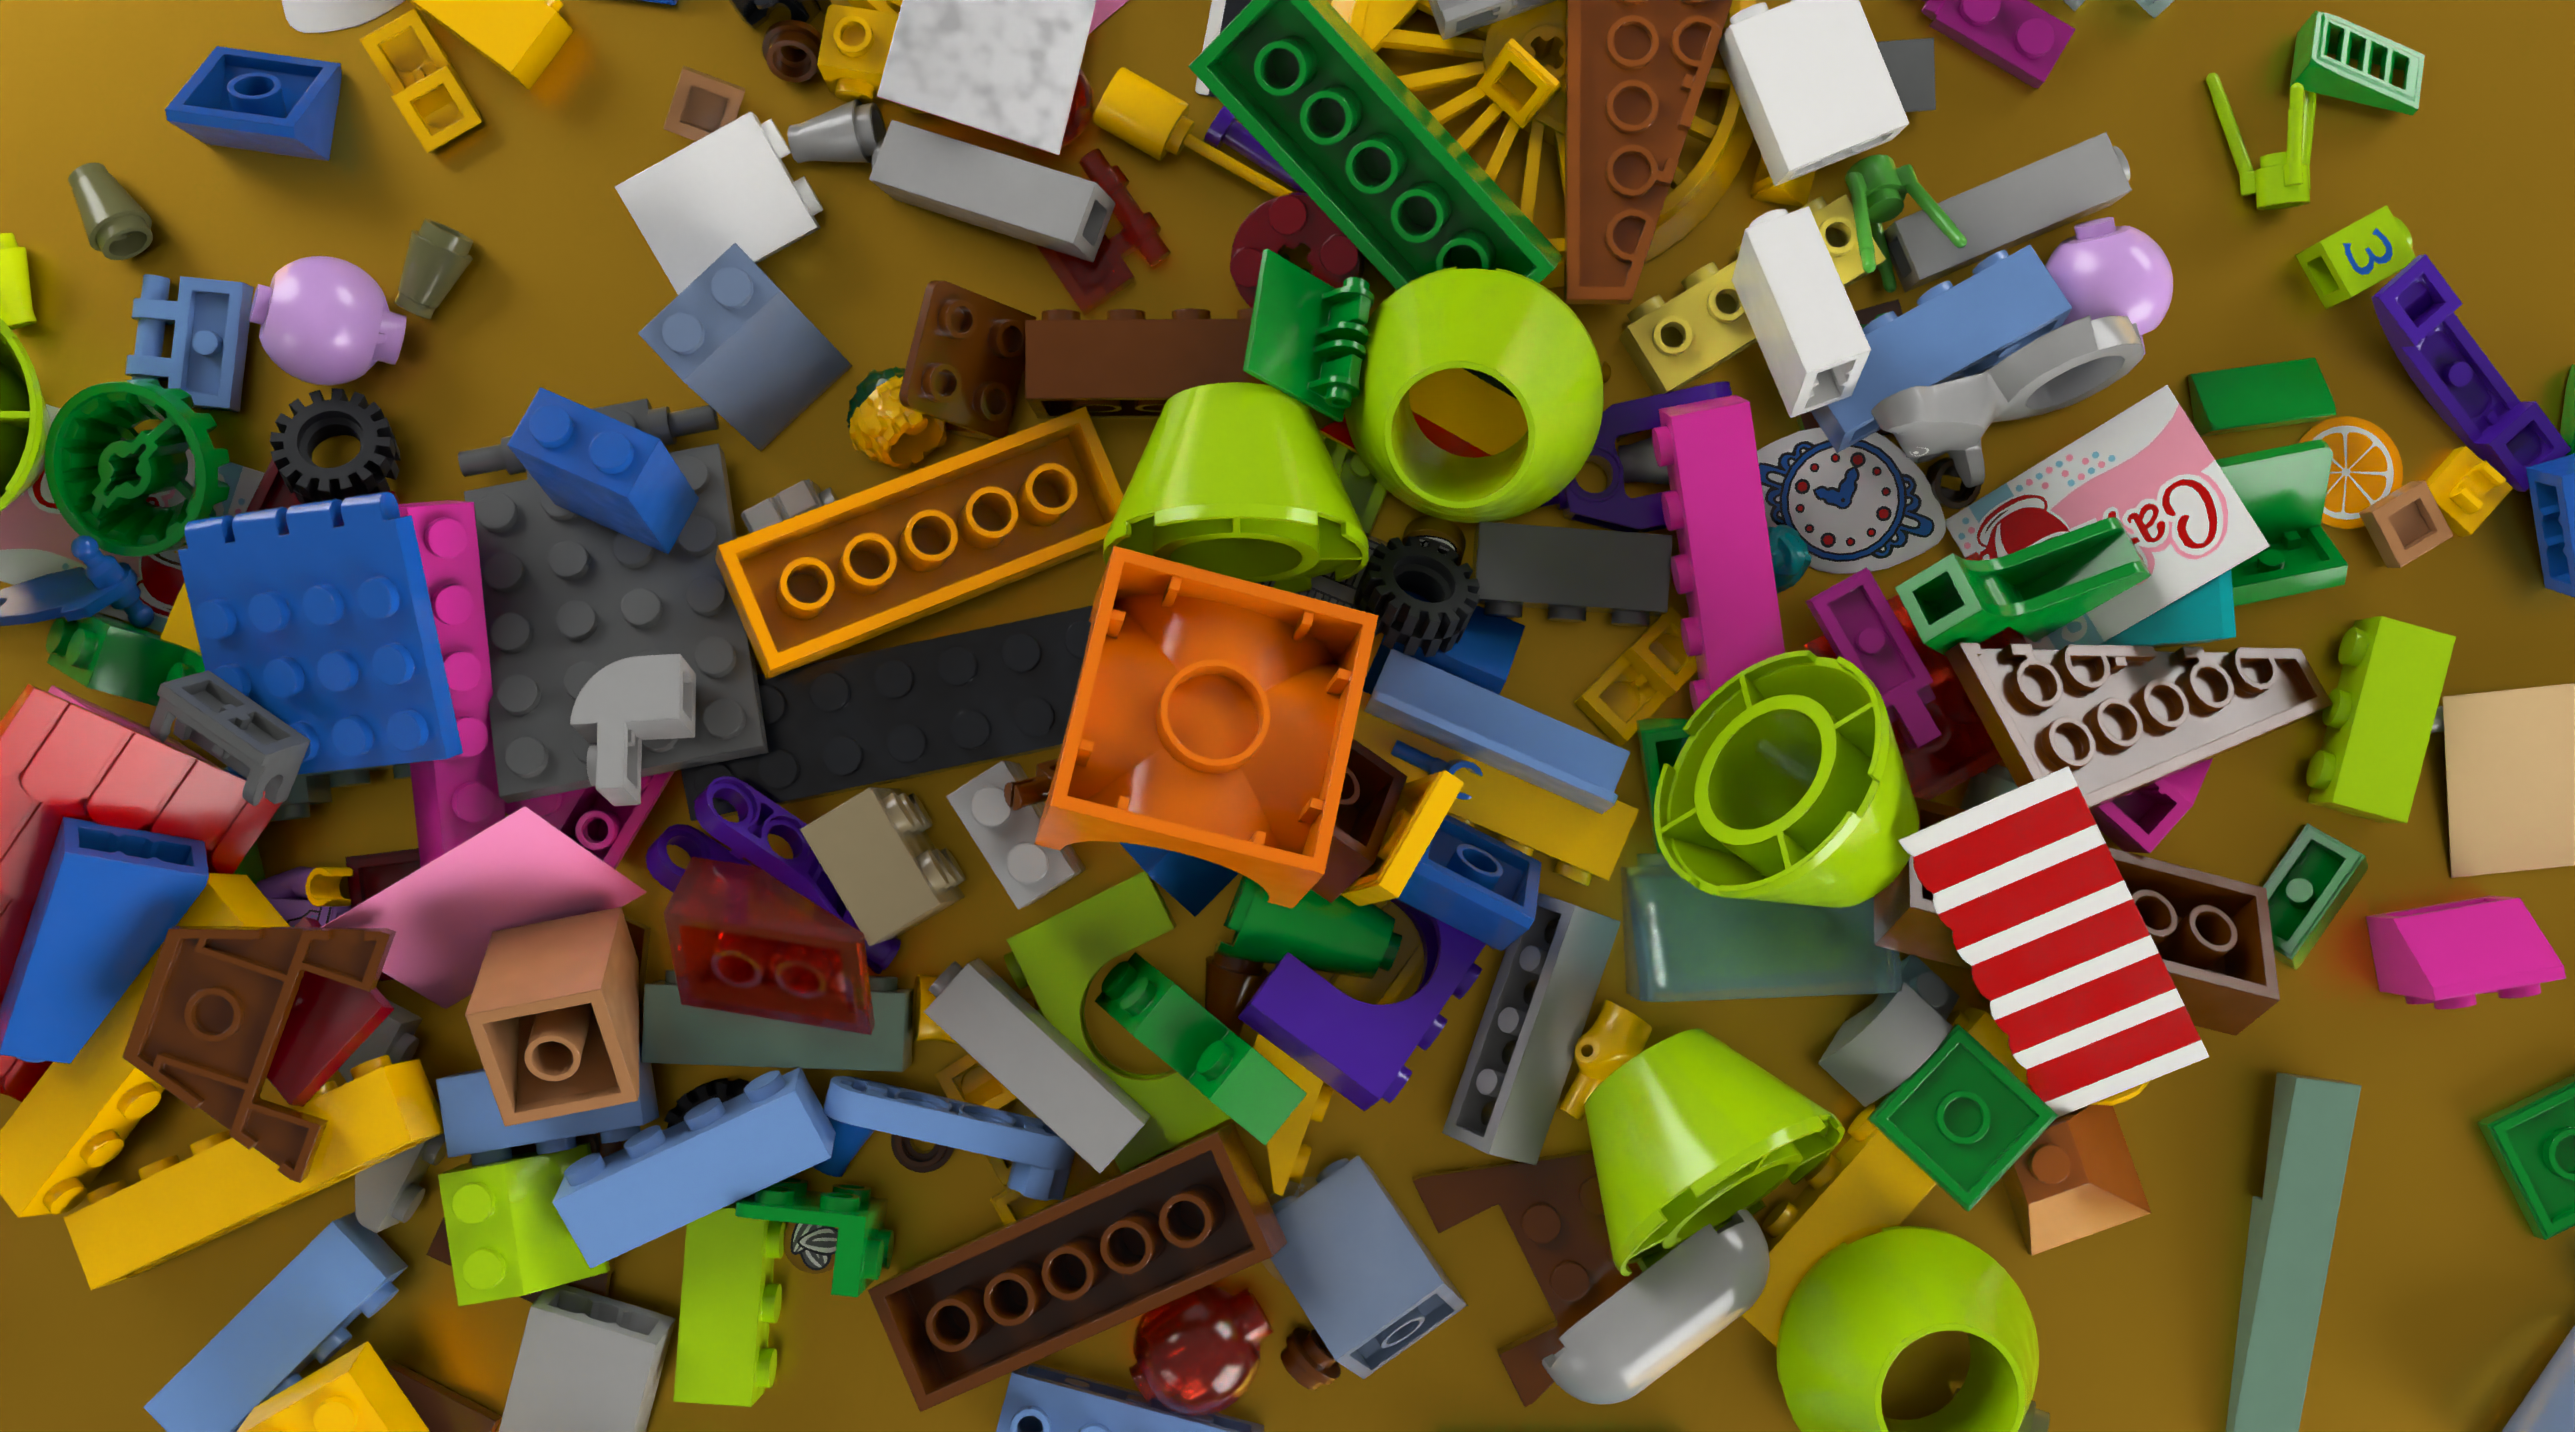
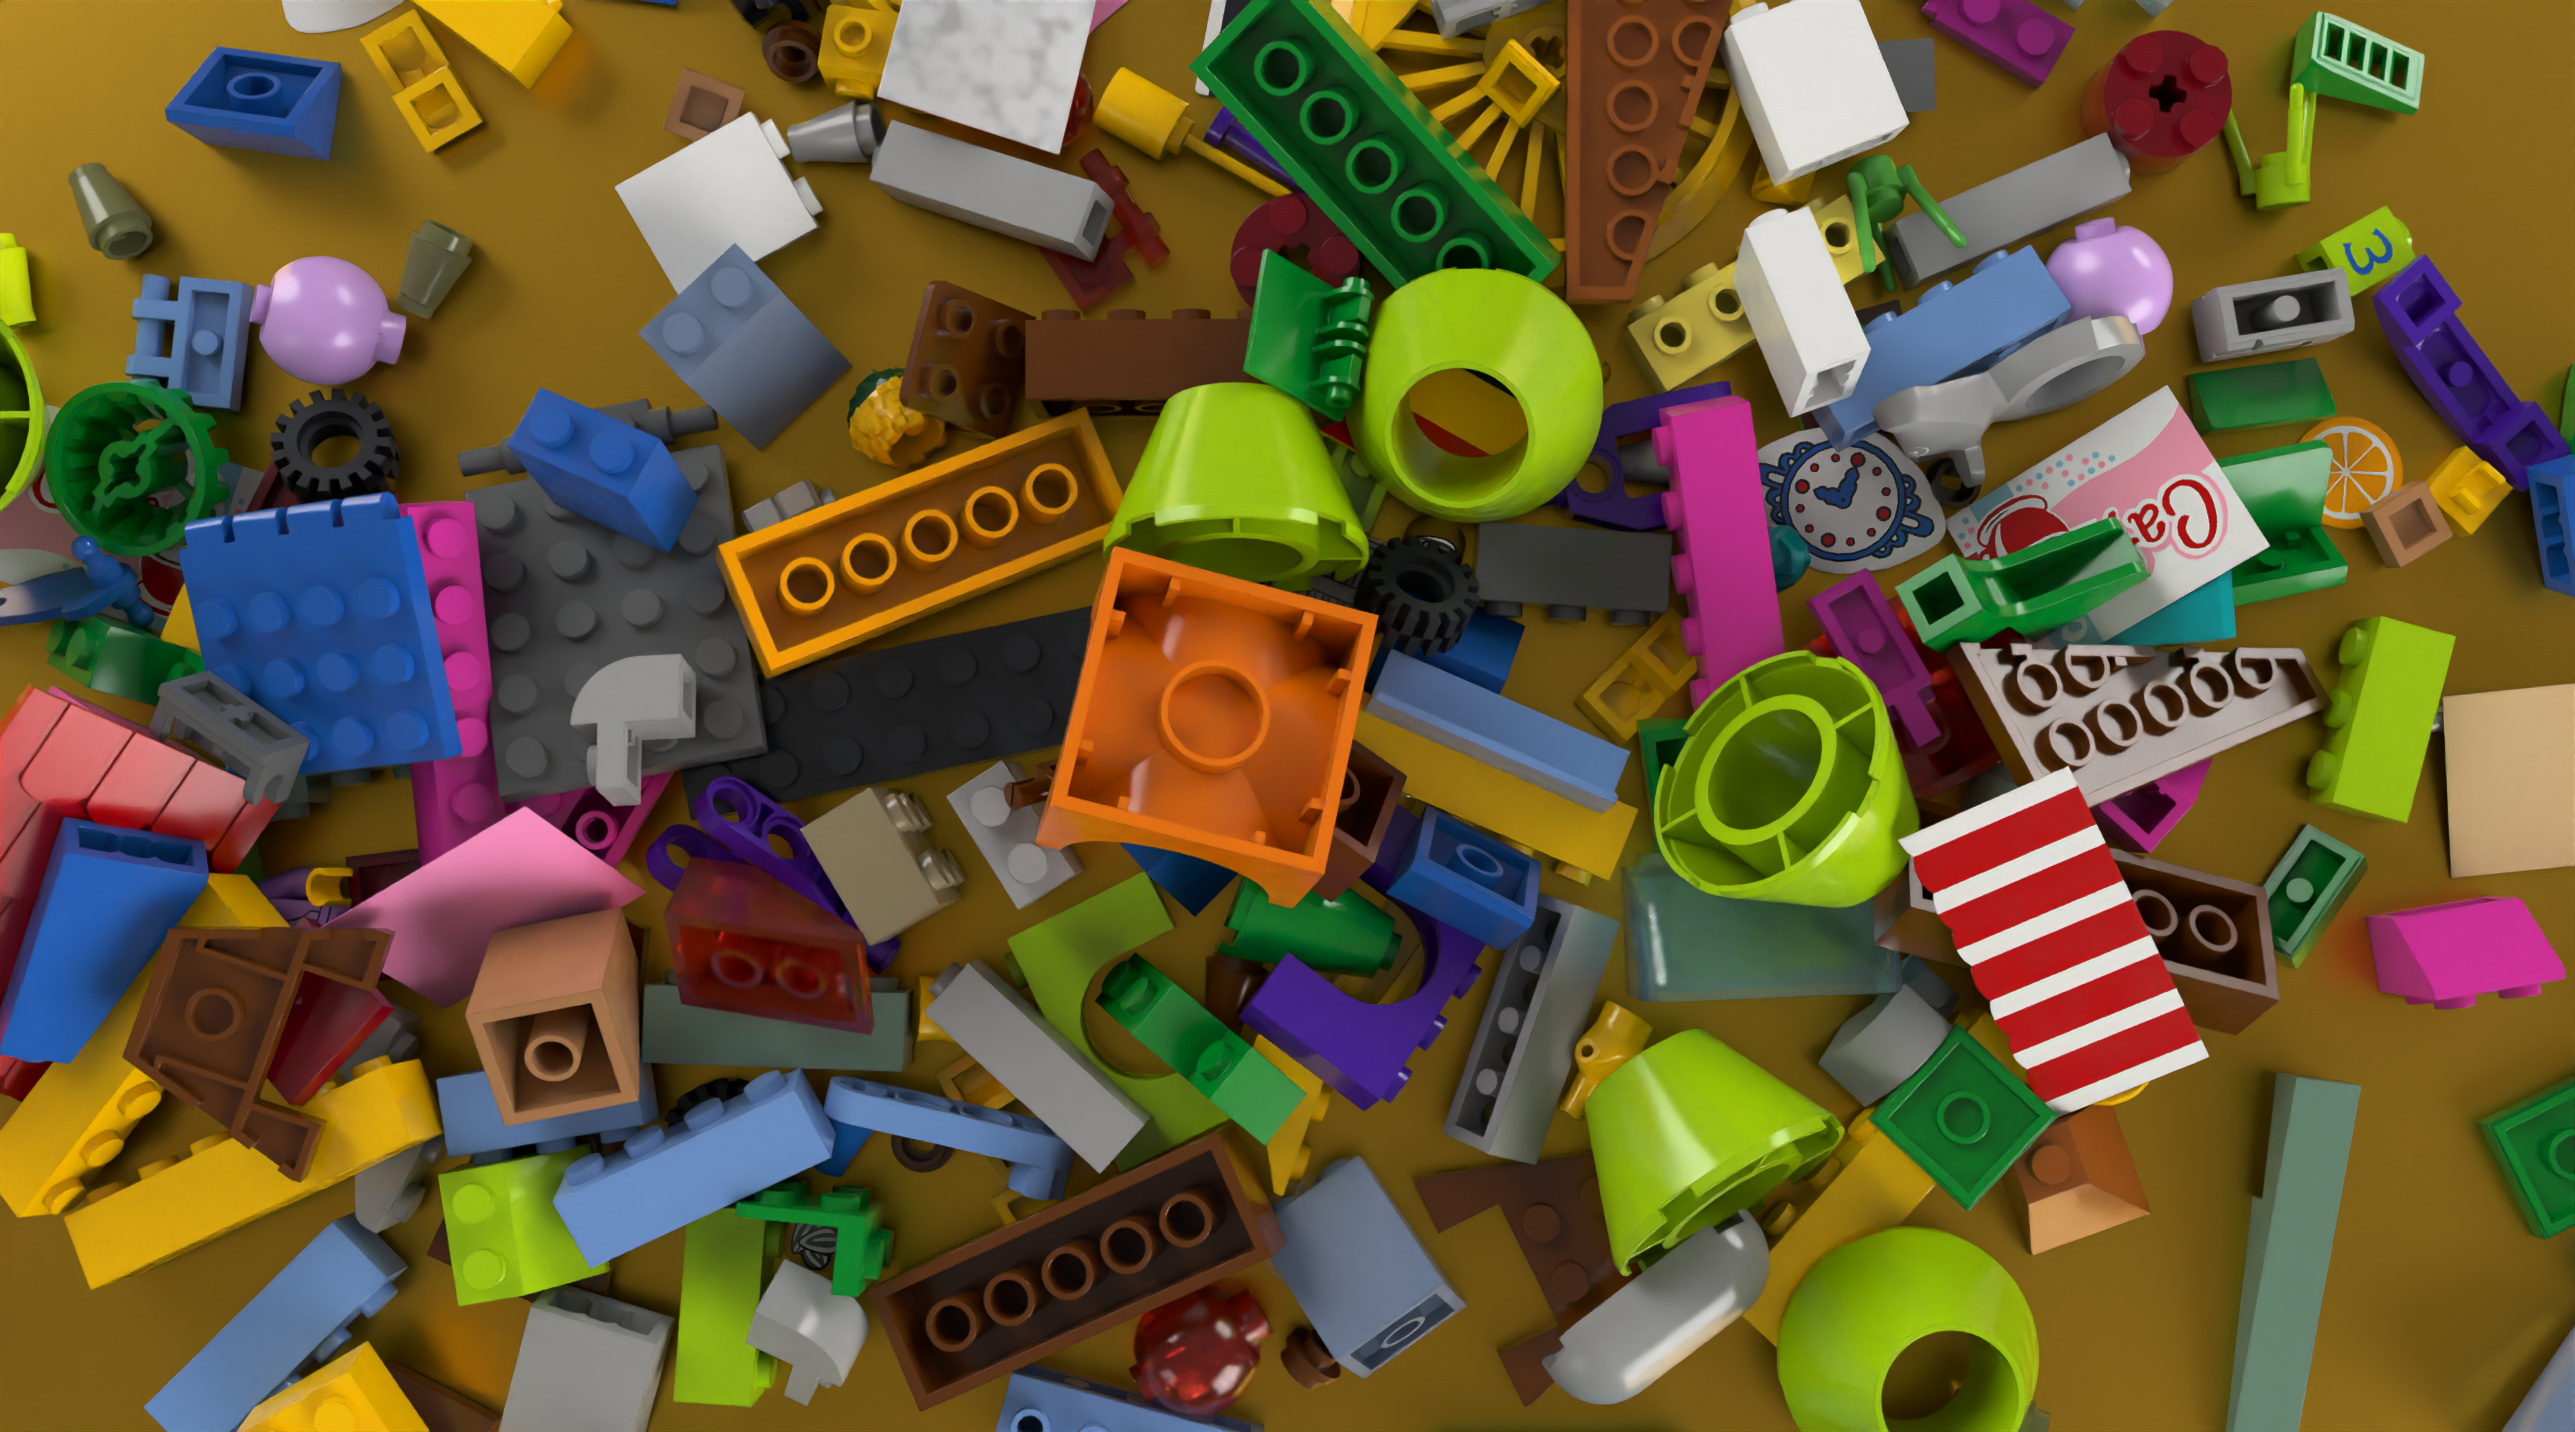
(808, 1329): none -> light grey brick
(1409, 833): yellow tile -> none
(1433, 765): blue hand -> none
(2154, 72): none -> dark red brick
(2273, 314): none -> light grey brick

